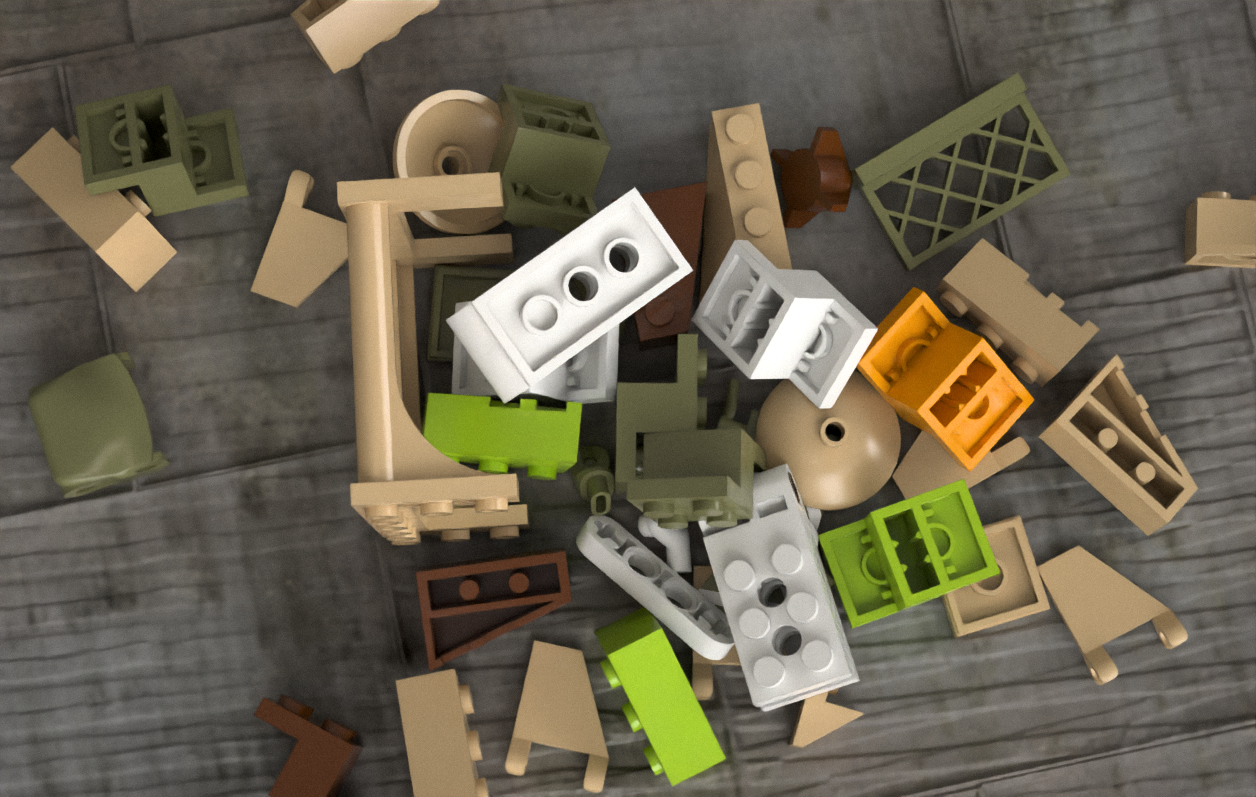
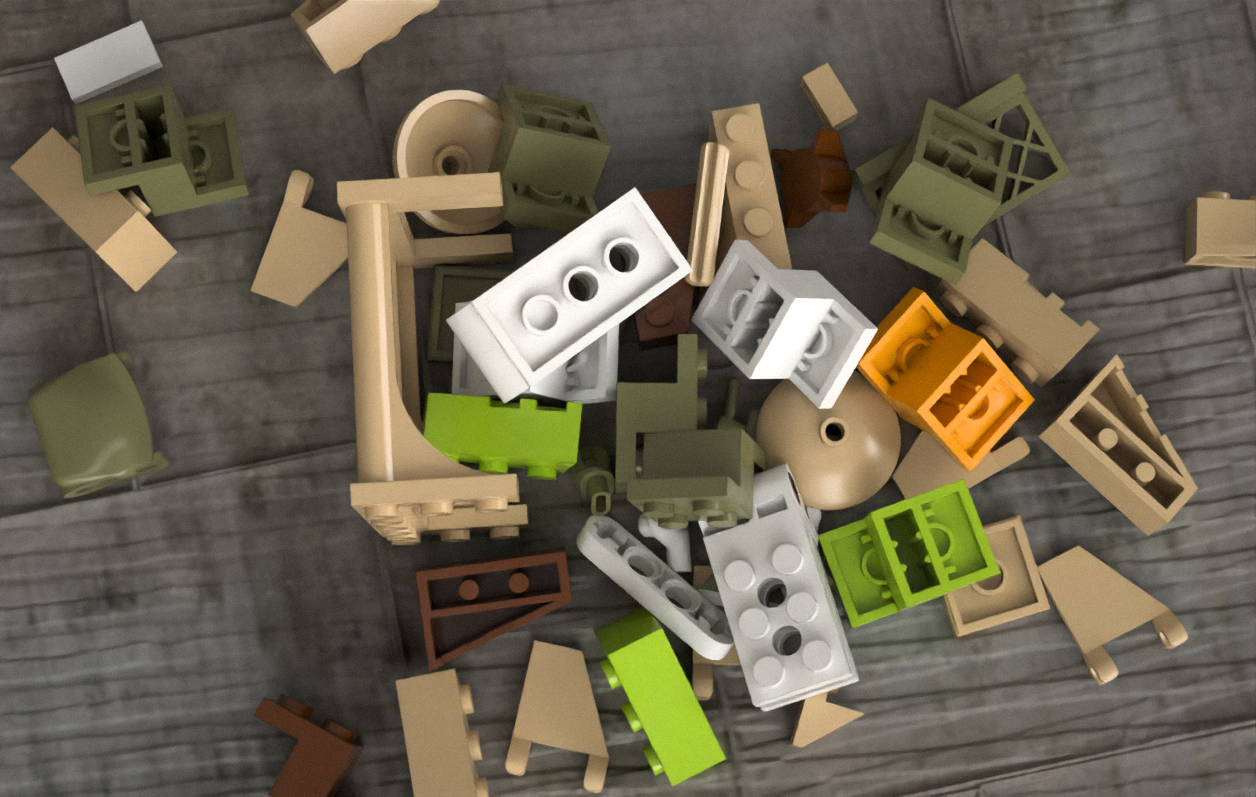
(108, 62): none -> white tile
(707, 213): none -> tan axle
(828, 97): none -> tan piece
(942, 191): none -> olive bracket

